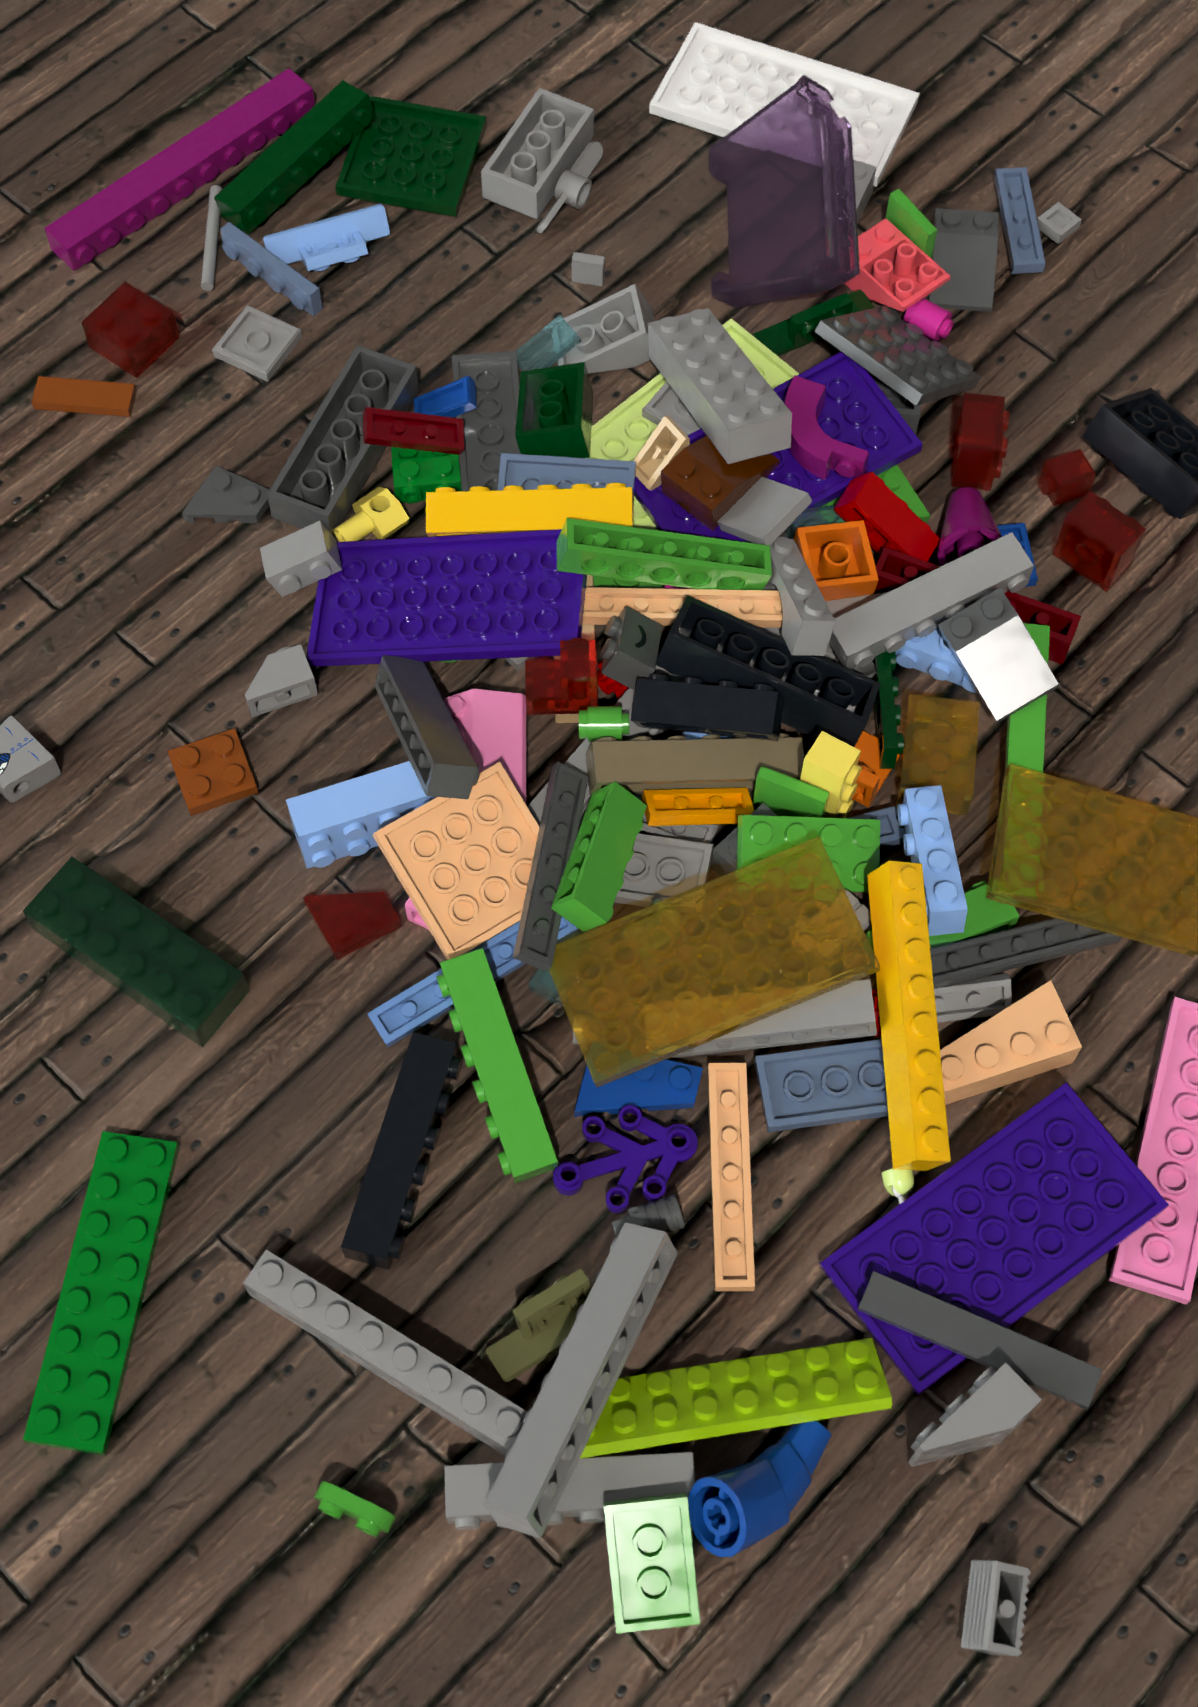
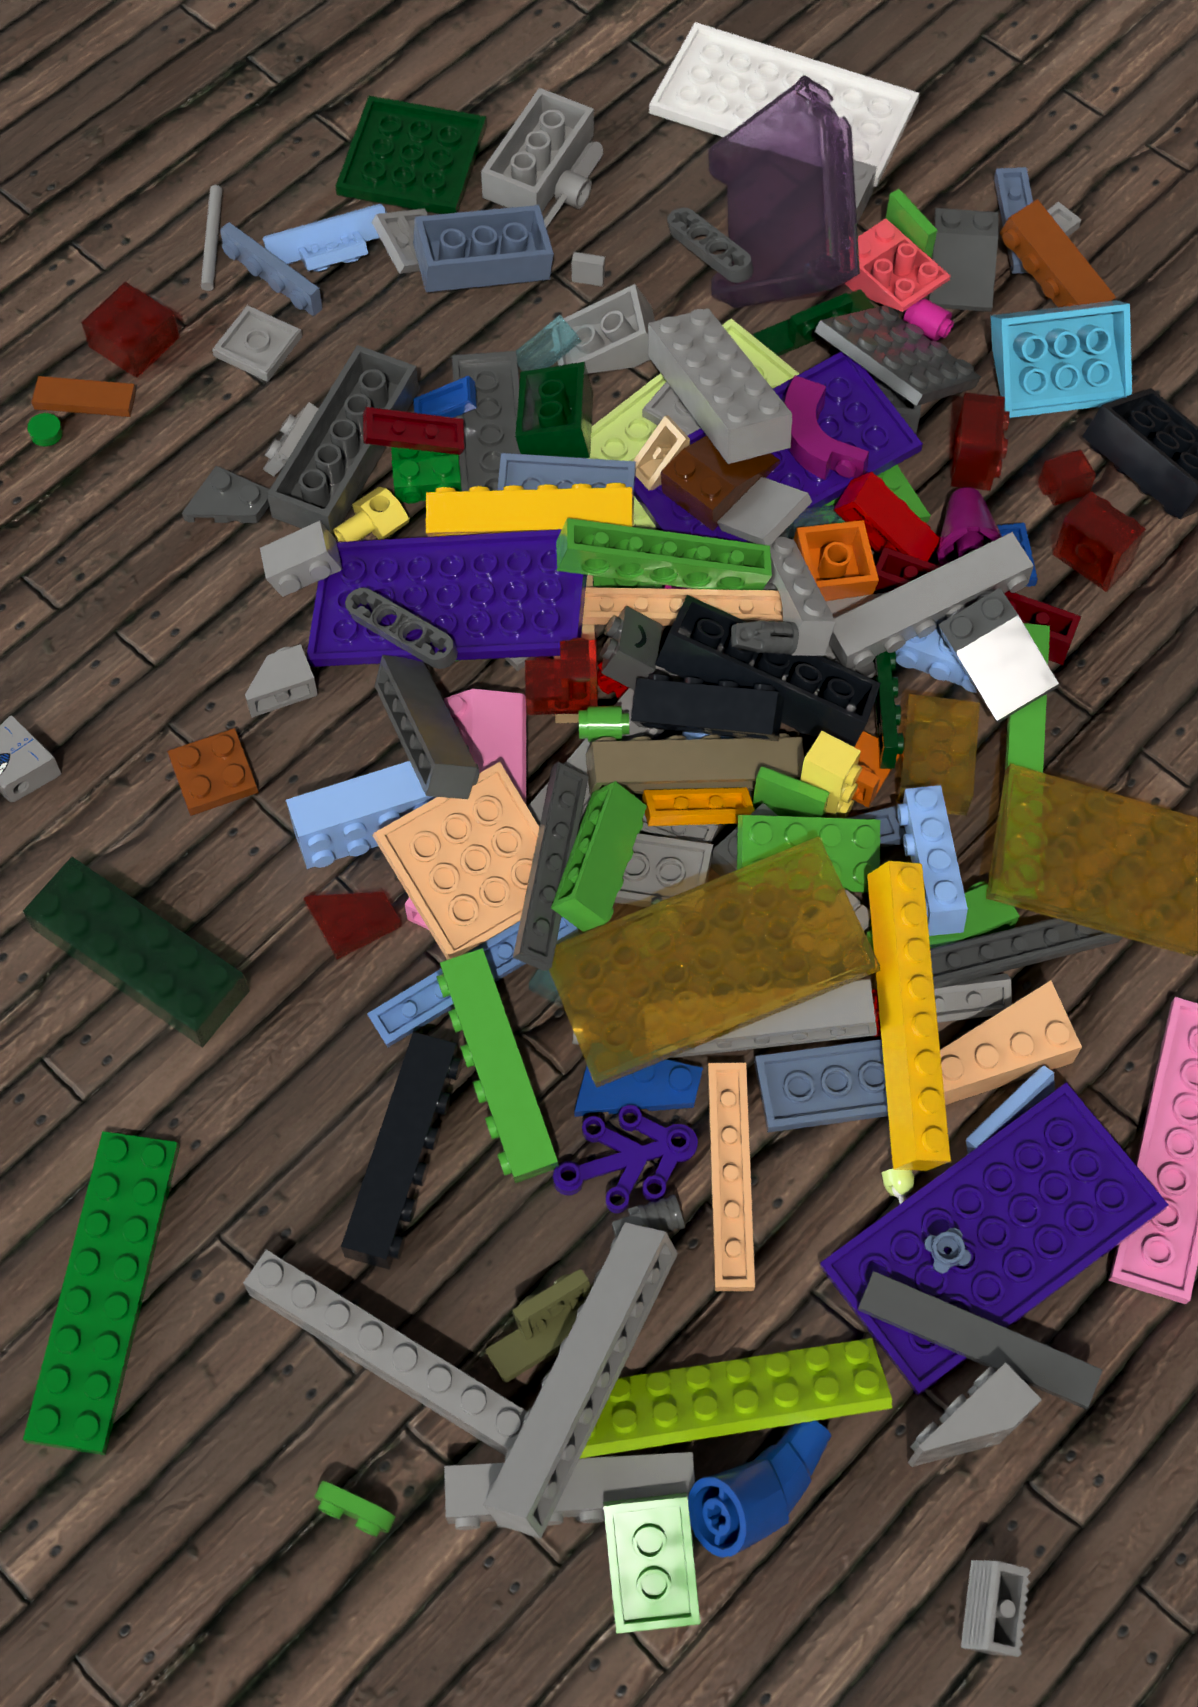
(45, 429): none -> green tile
(179, 169): magenta brick -> none
(293, 430): none -> light grey plate
(295, 157): dark green brick -> none
(397, 234): none -> light grey wing
(401, 627): none -> dark grey beam
(482, 248): none -> sand blue brick
(714, 241): none -> dark grey beam
(765, 636): none -> dark grey hinge
(950, 1239): none -> sand blue plate
(1024, 1098): none -> light blue tile
(1053, 258): none -> dark orange brick
(1063, 357): none -> medium azure slope

